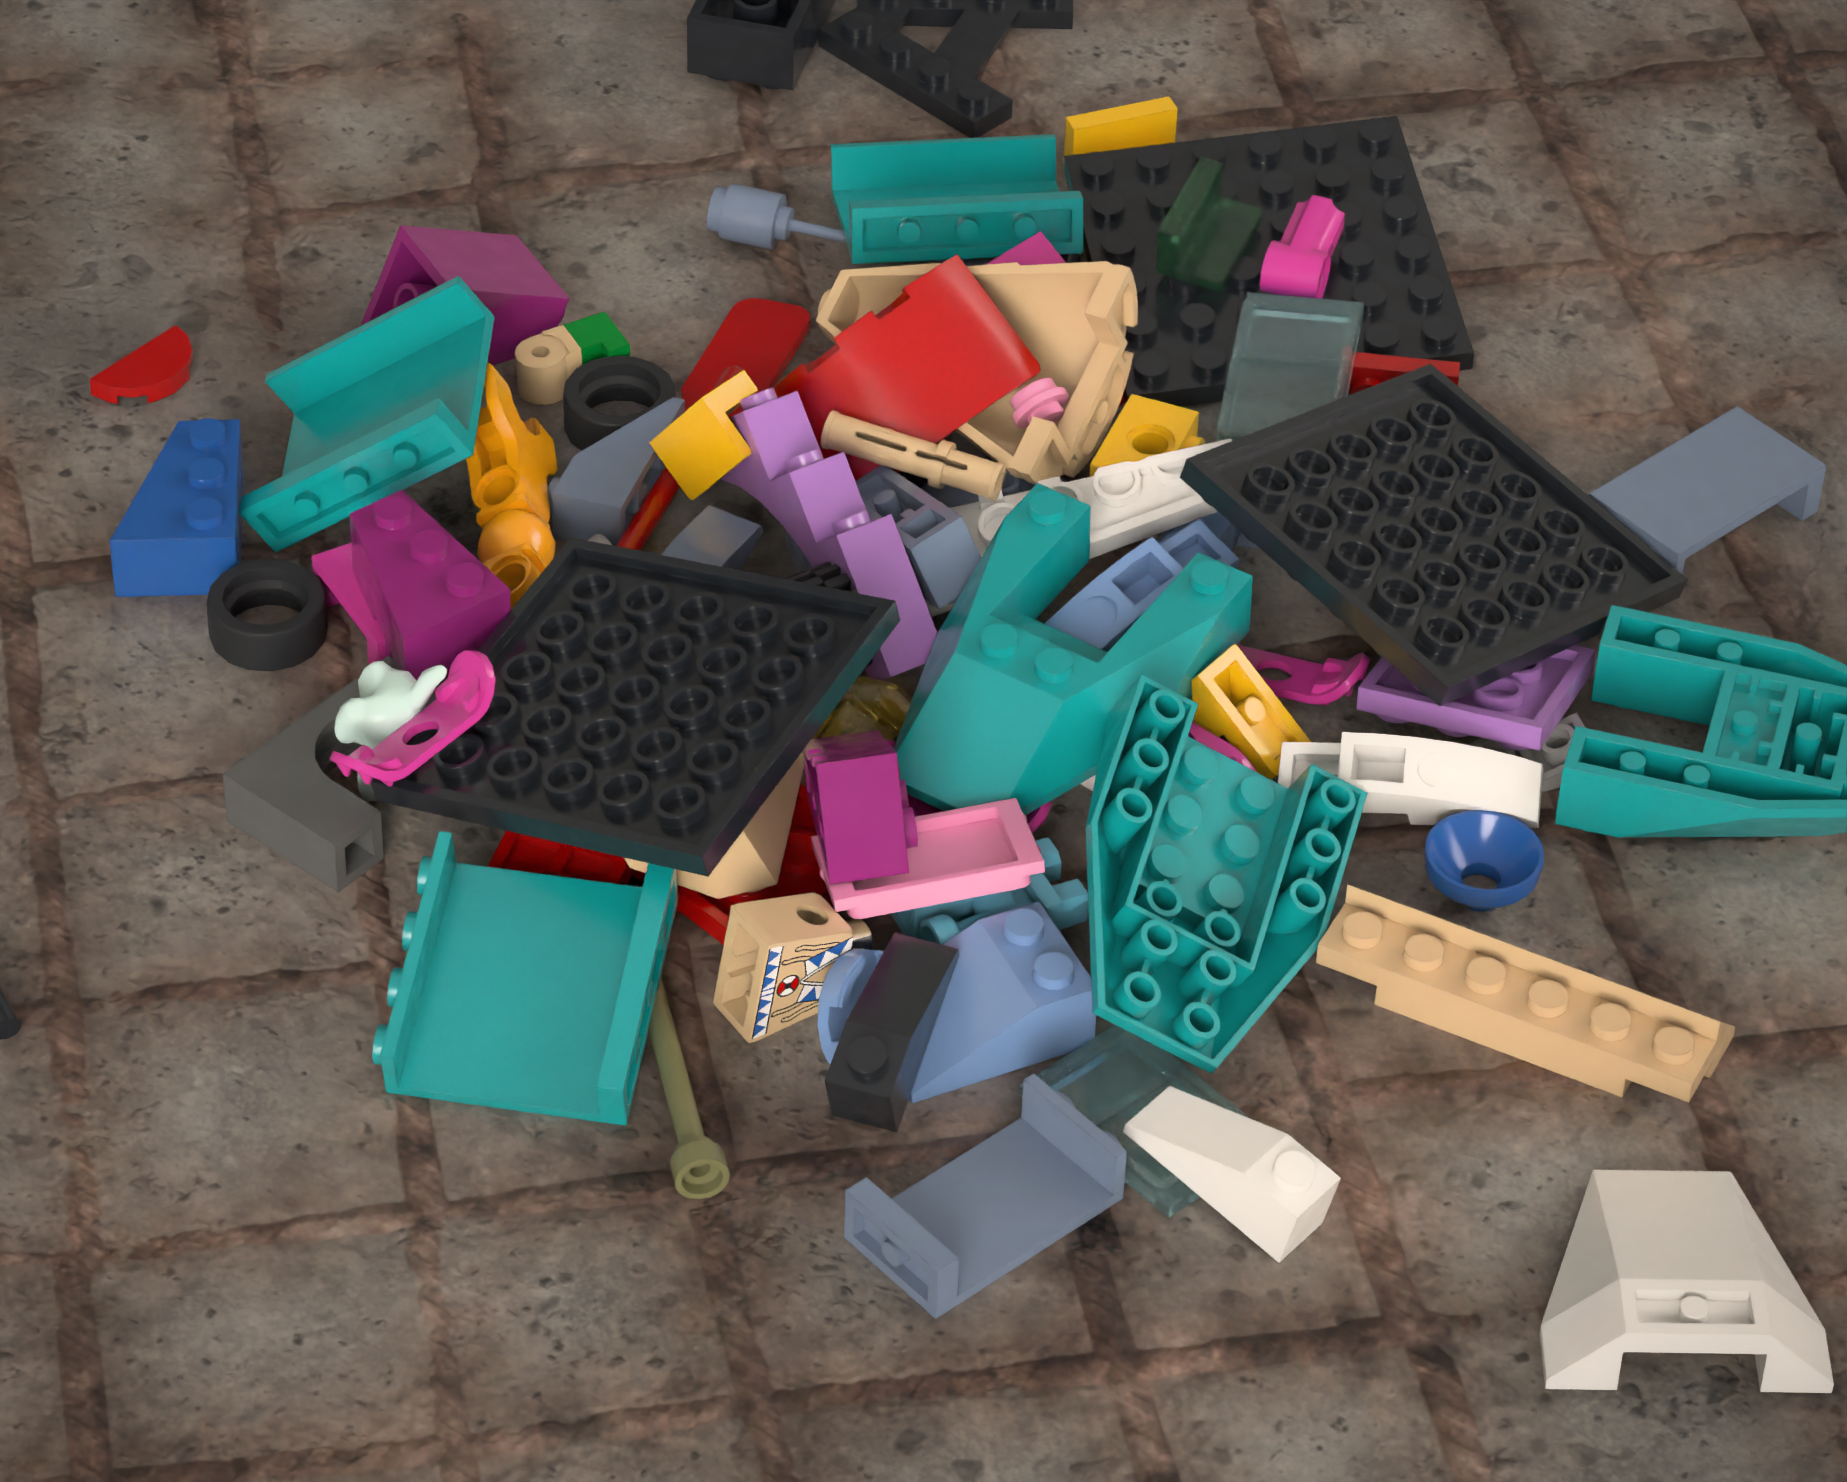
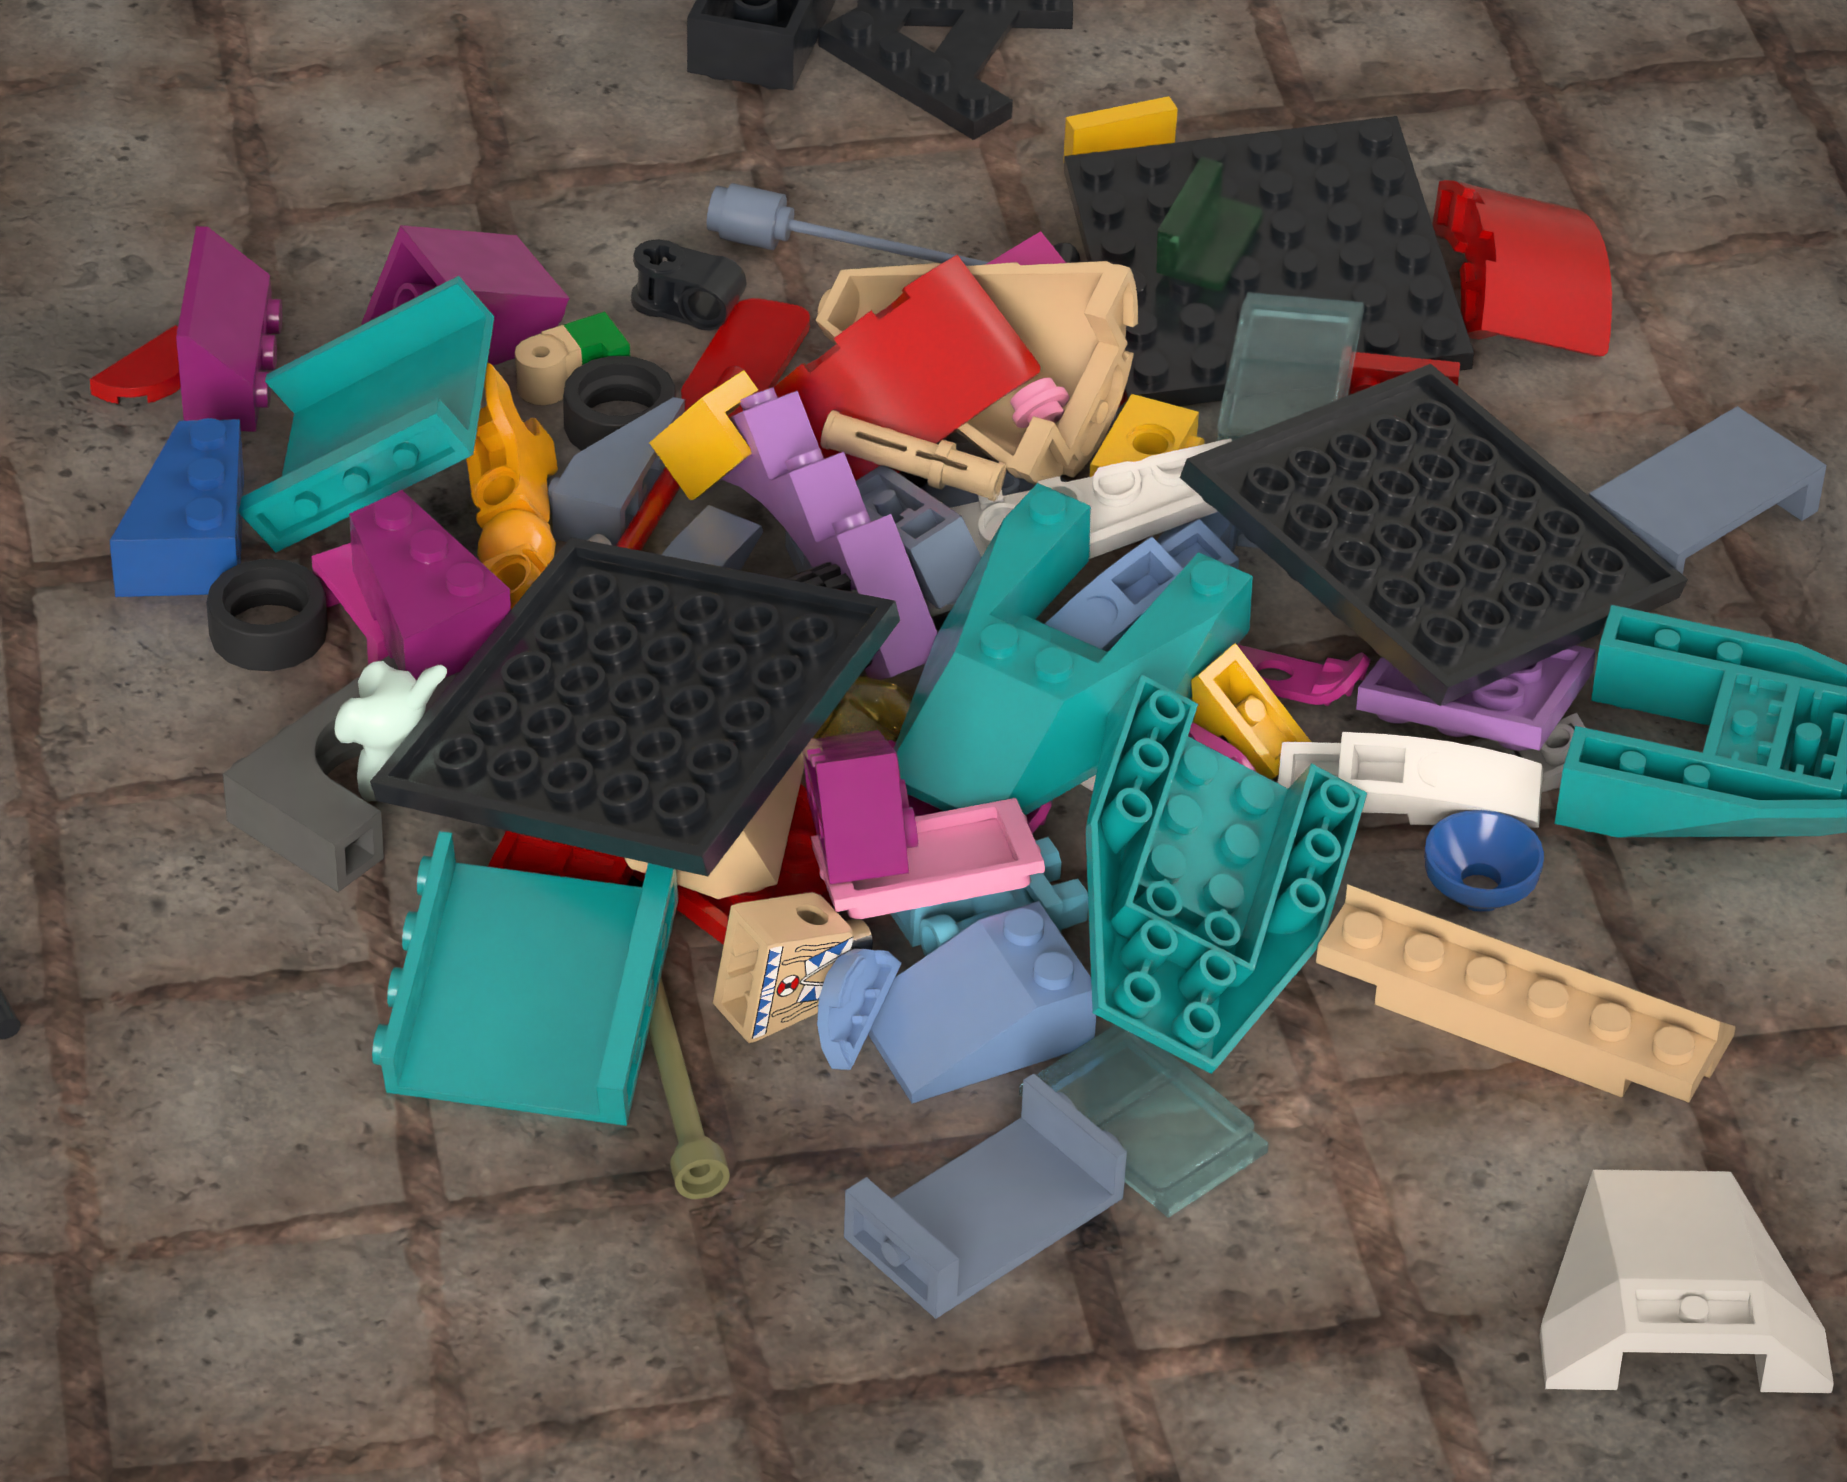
(226, 333): none -> magenta slope
(458, 706): dark pink piece -> none
(686, 287): none -> black piece
(889, 1032): black slope -> none
(951, 198): teal panel -> none
(1238, 1167): white slope -> none
(1302, 258): dark pink piece -> none
(1530, 268): none -> red panel

